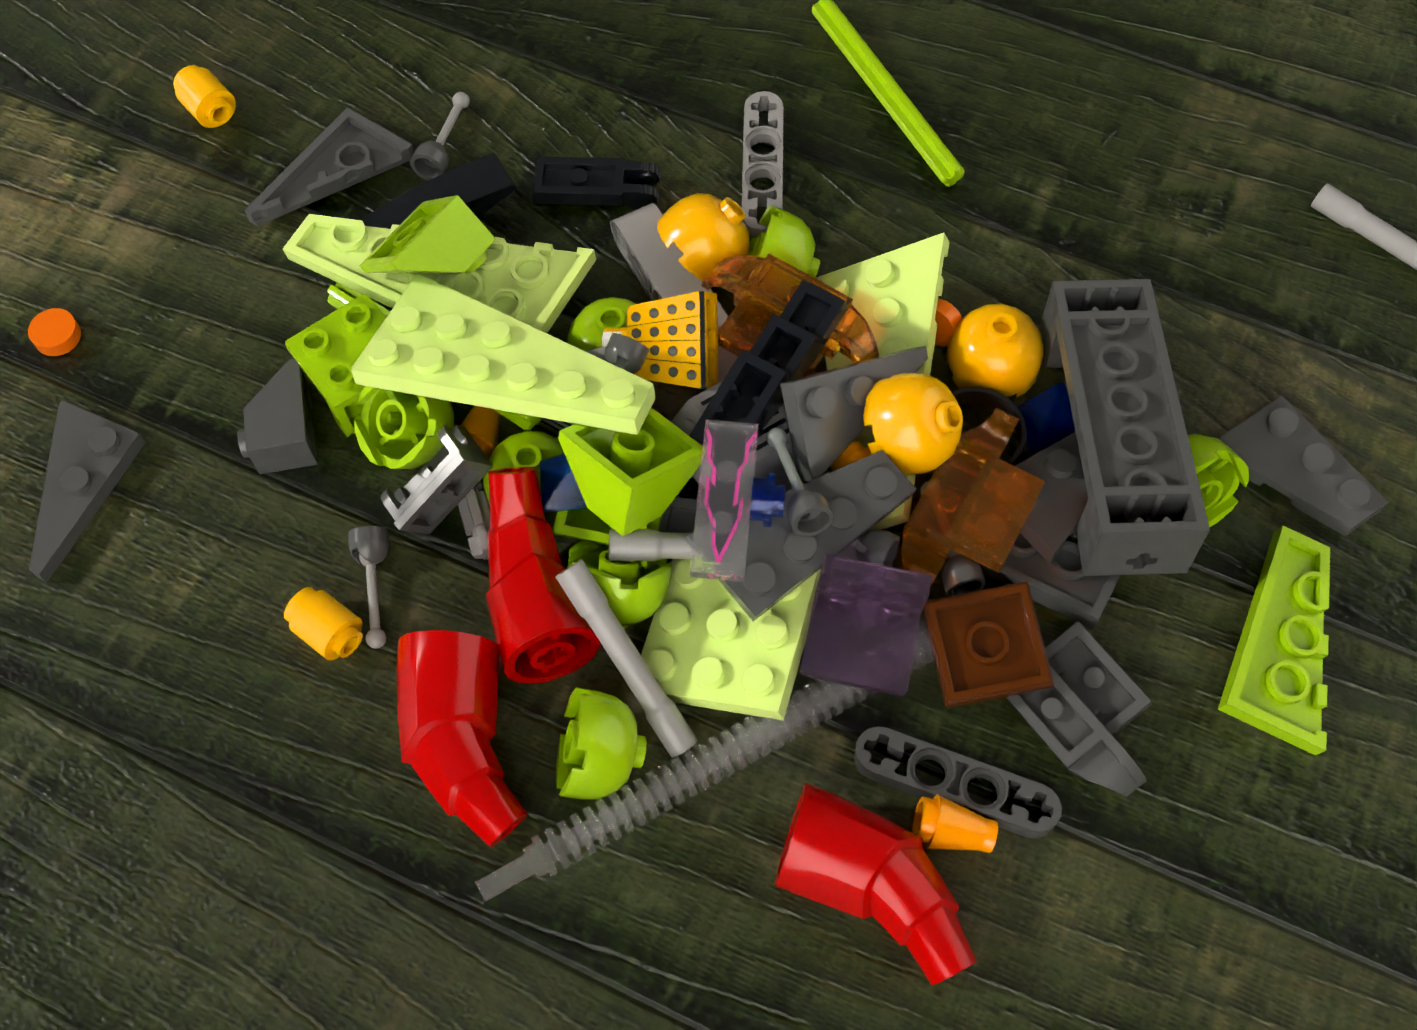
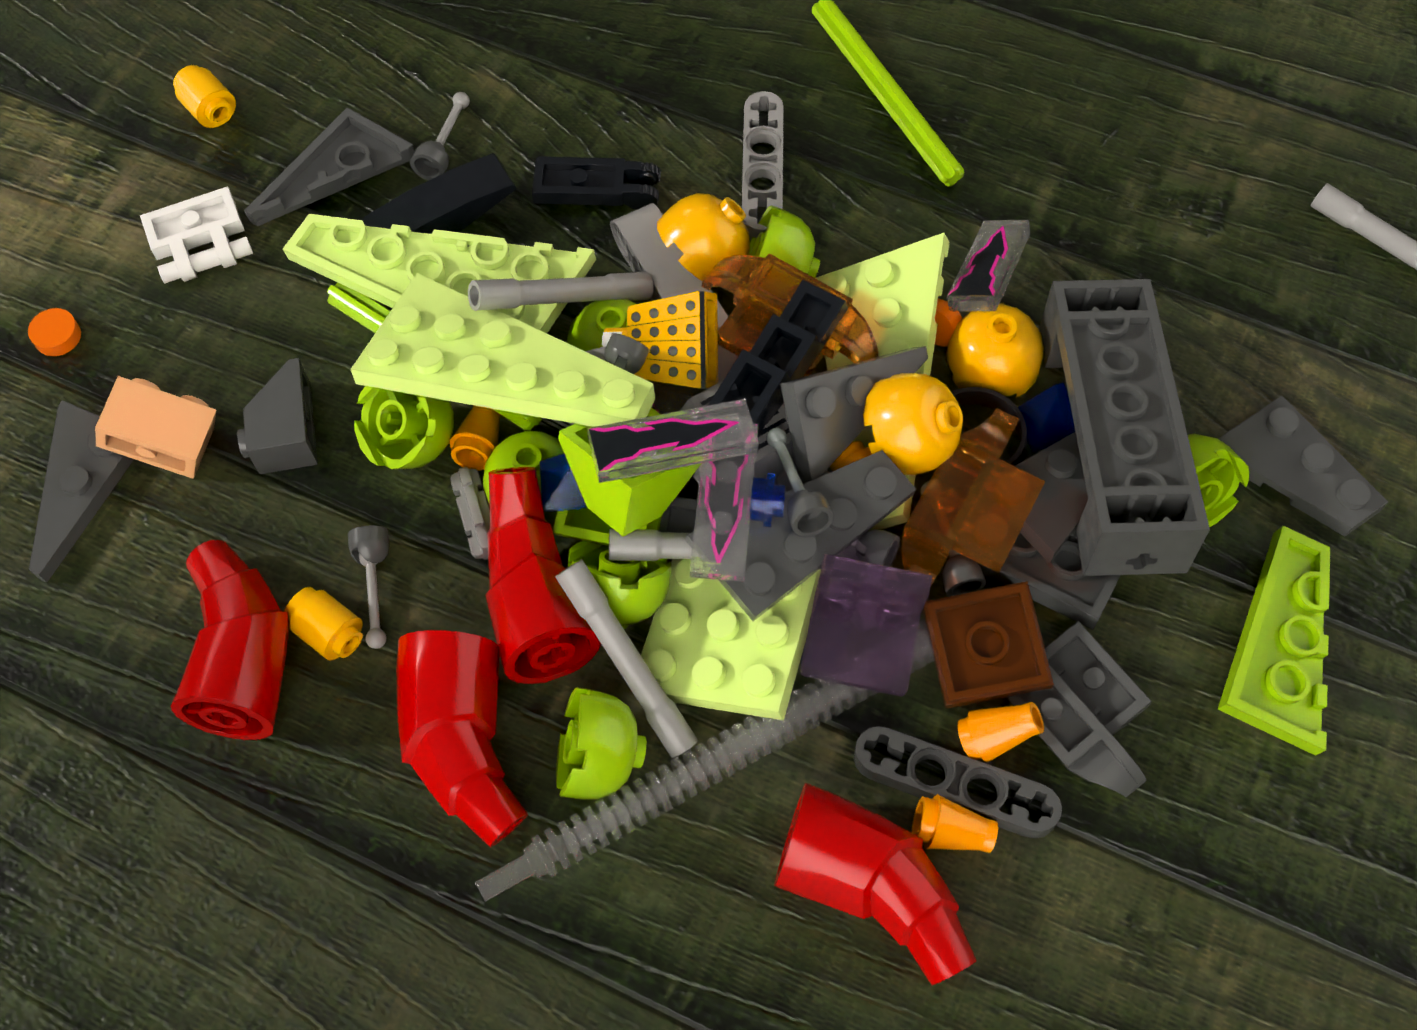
(155, 426): none -> light nougat brick
(193, 224): none -> white plate
(240, 652): none -> red piece
(330, 350): lime bracket -> none
(433, 239): lime slope -> none
(439, 483): dark grey hinge -> none
(512, 293): none -> light grey piece
(672, 440): none -> tile
(989, 265): none -> clear tile
(997, 730): none -> light orange cone

